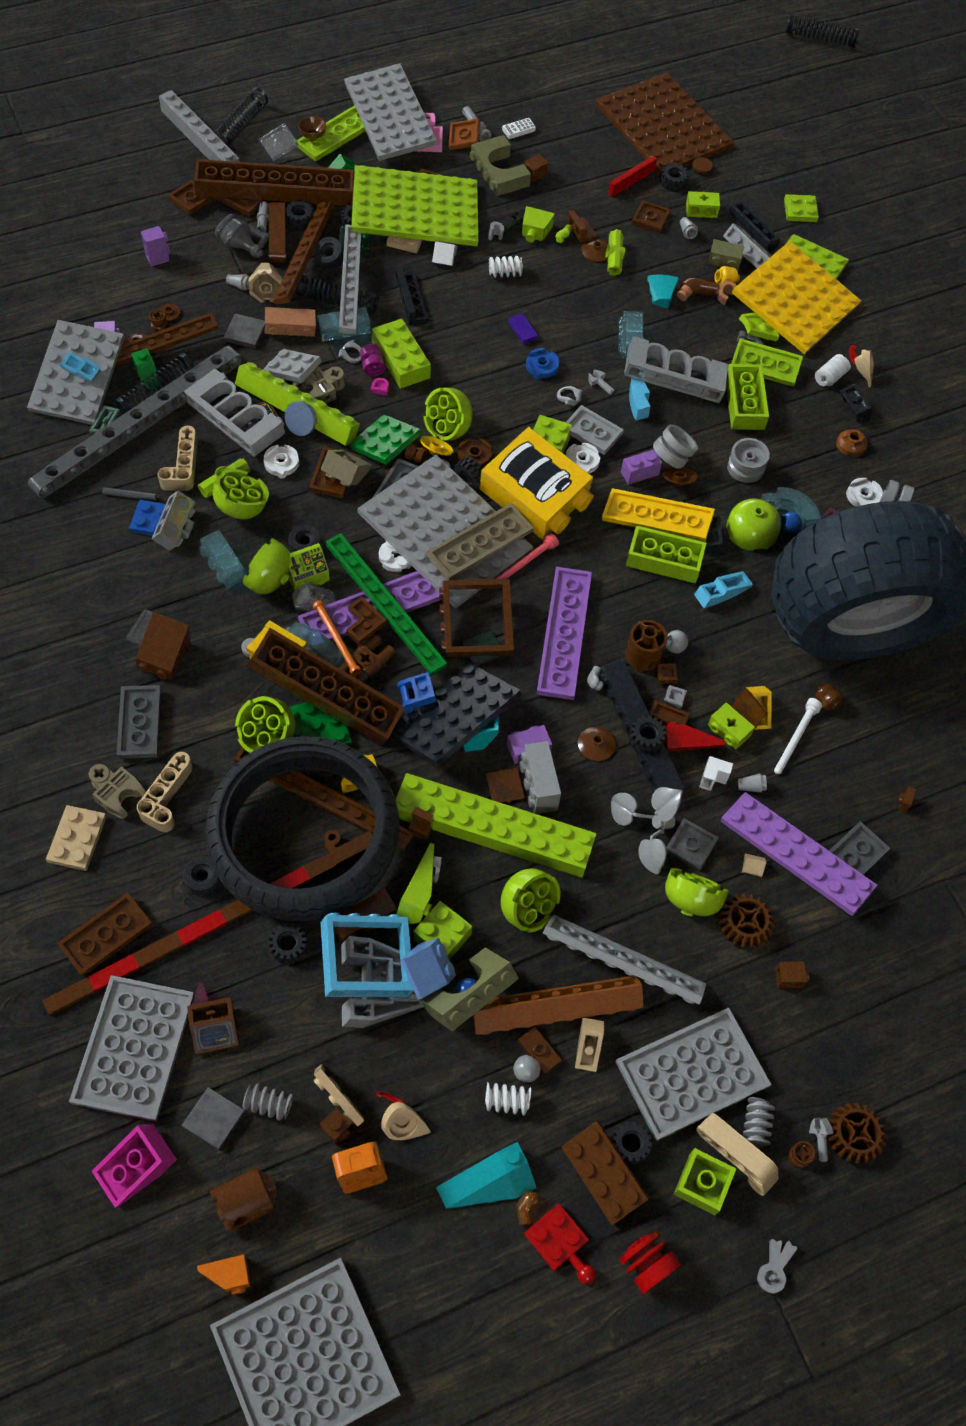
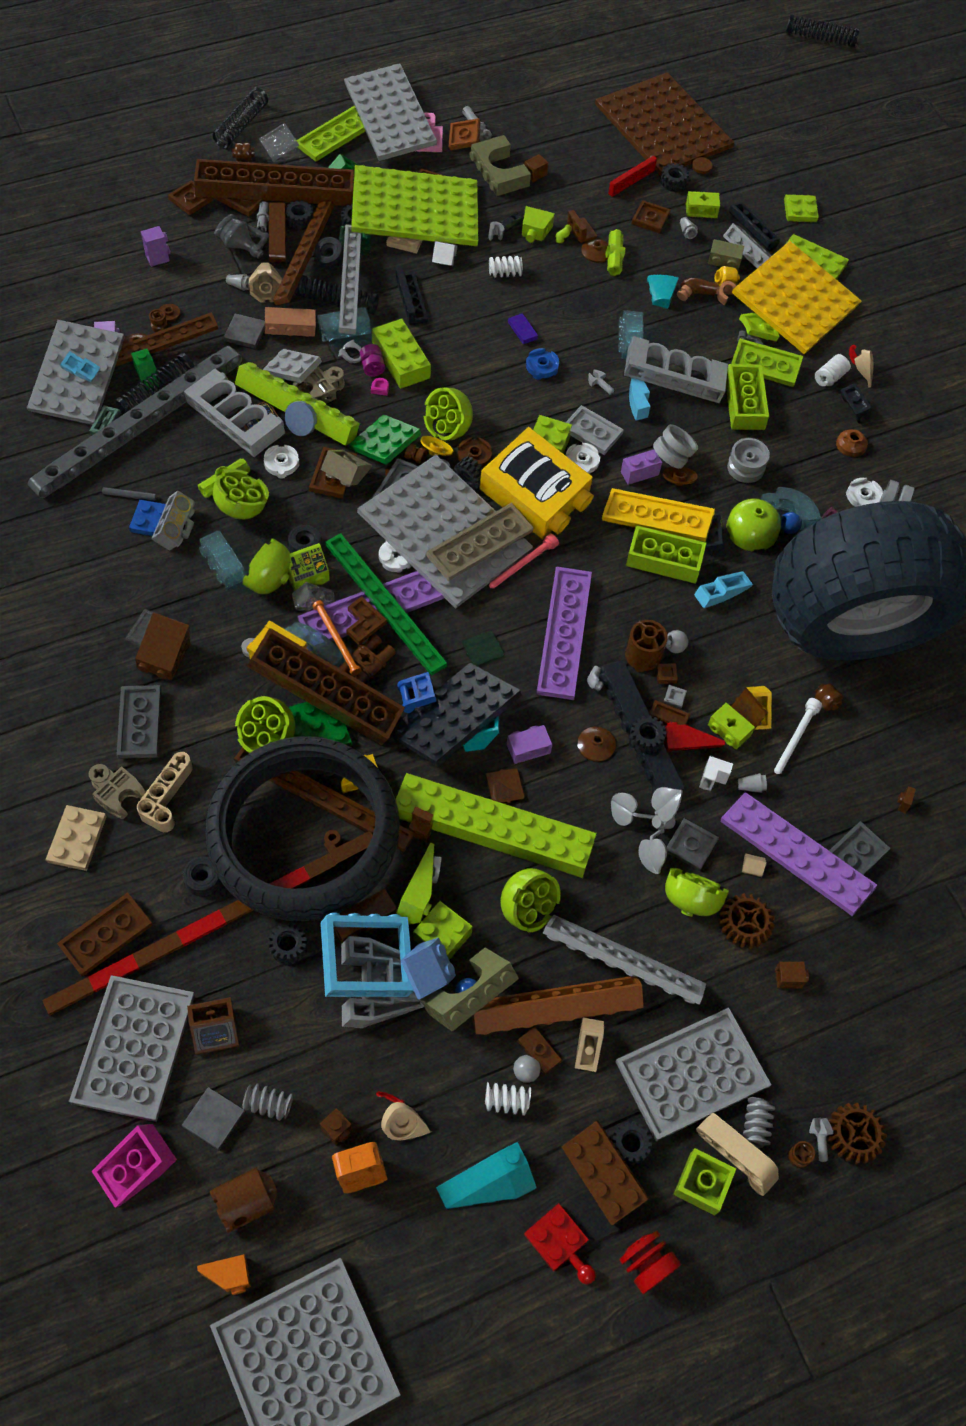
(182, 476): tan beam -> none
(195, 128): light grey brick -> none
(201, 995): clear pink slope -> none
(243, 152): none -> reddish brown piece
(312, 124): reddish brown piece -> none
(337, 1098): tan wing -> none
(466, 651): reddish brown window -> none
(518, 128): white tile -> none
(524, 1204): clear orange arm -> none
(540, 777): light grey brick -> none
(568, 401): light grey piece -> none
(771, 1275): light grey piece -> none

